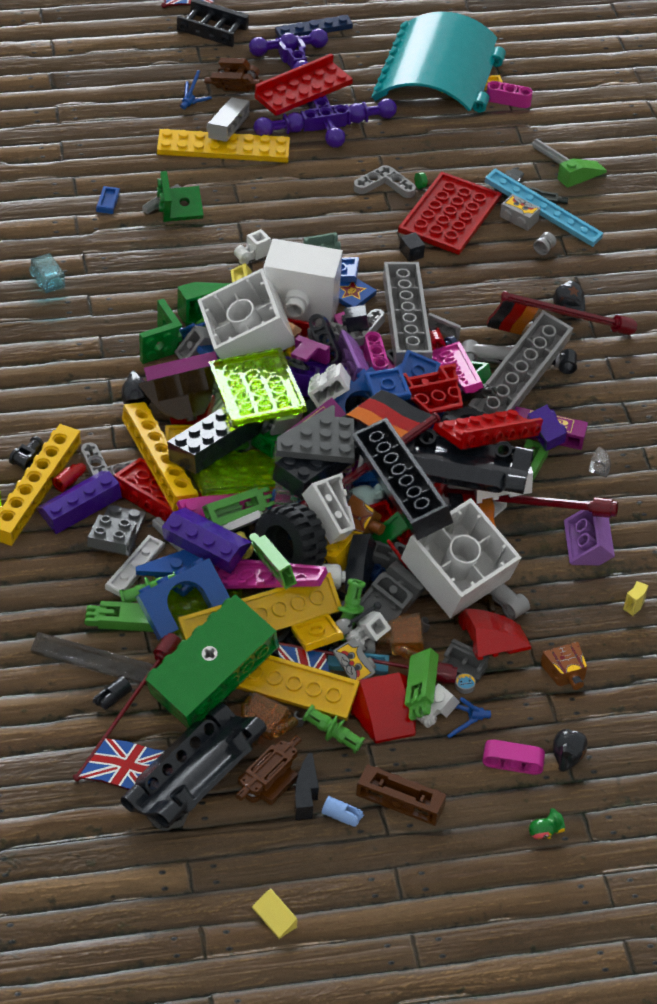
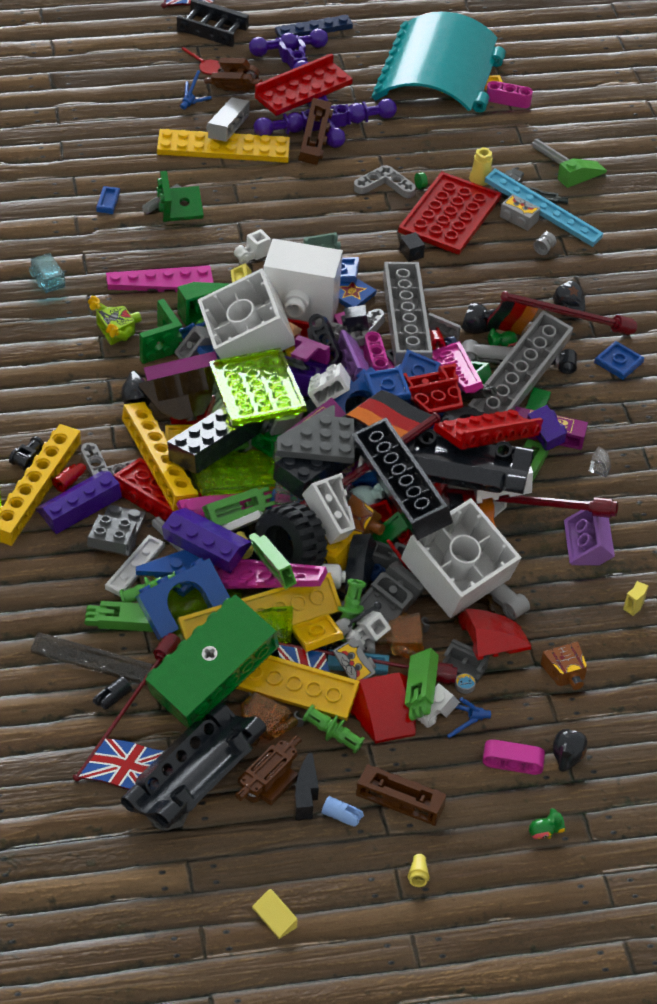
(114, 322): none -> lime torso
(158, 278): none -> dark pink wing
(208, 66): none -> red piece
(281, 620): none -> clear neon green slope
(313, 153): none -> reddish brown brick
(418, 872): none -> light yellow cone
(476, 319): none -> black piece
(482, 166): none -> light yellow plant
(506, 338): none -> green animal
(538, 399): none -> green tile
(619, 360): none -> blue tile

